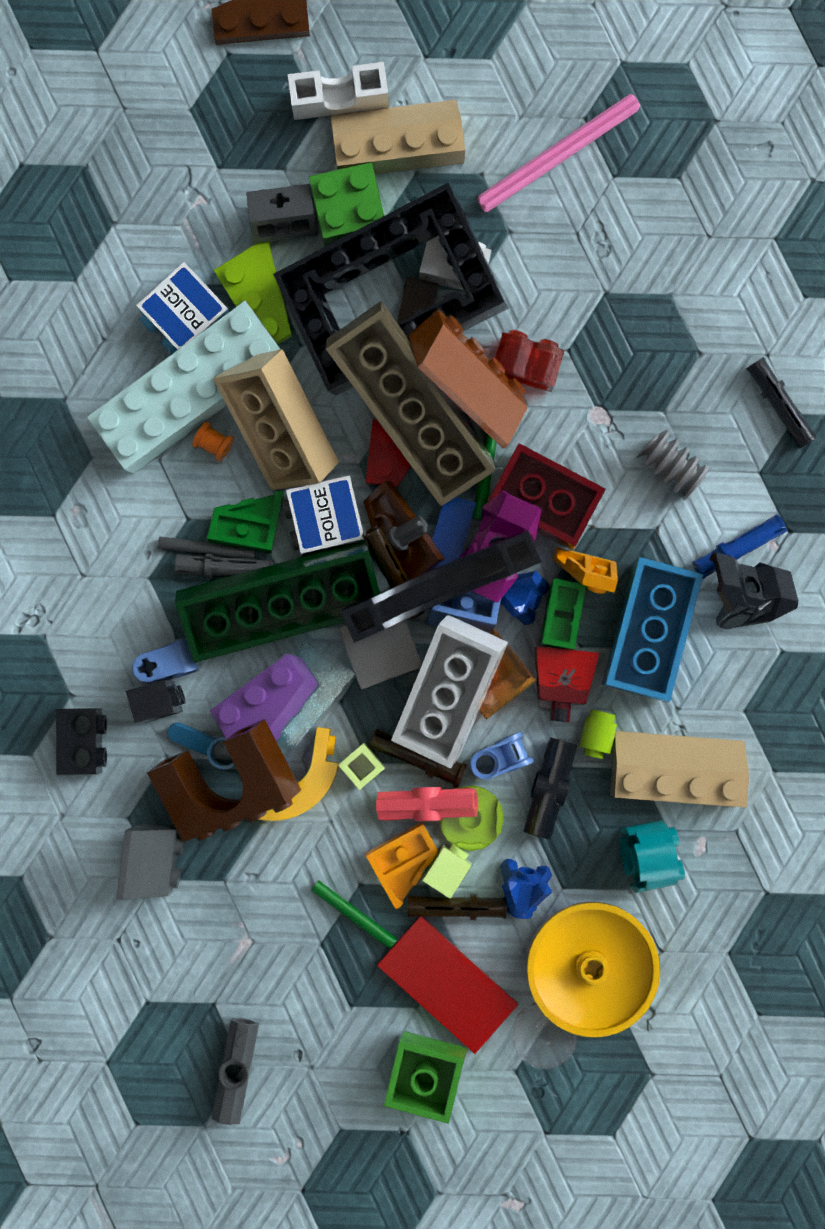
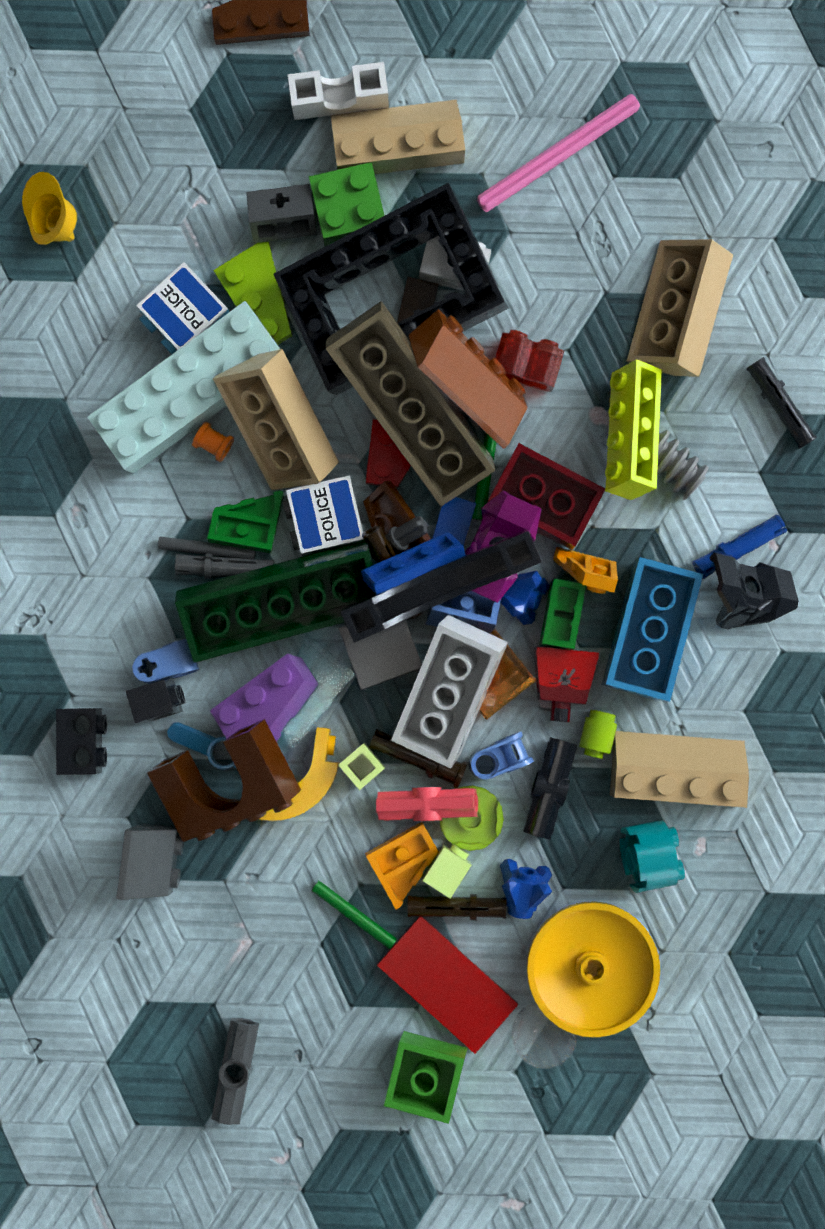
(47, 211): none -> yellow piece
(413, 563): none -> blue tile
(633, 430): none -> neon yellow brick
(680, 306): none -> tan slope

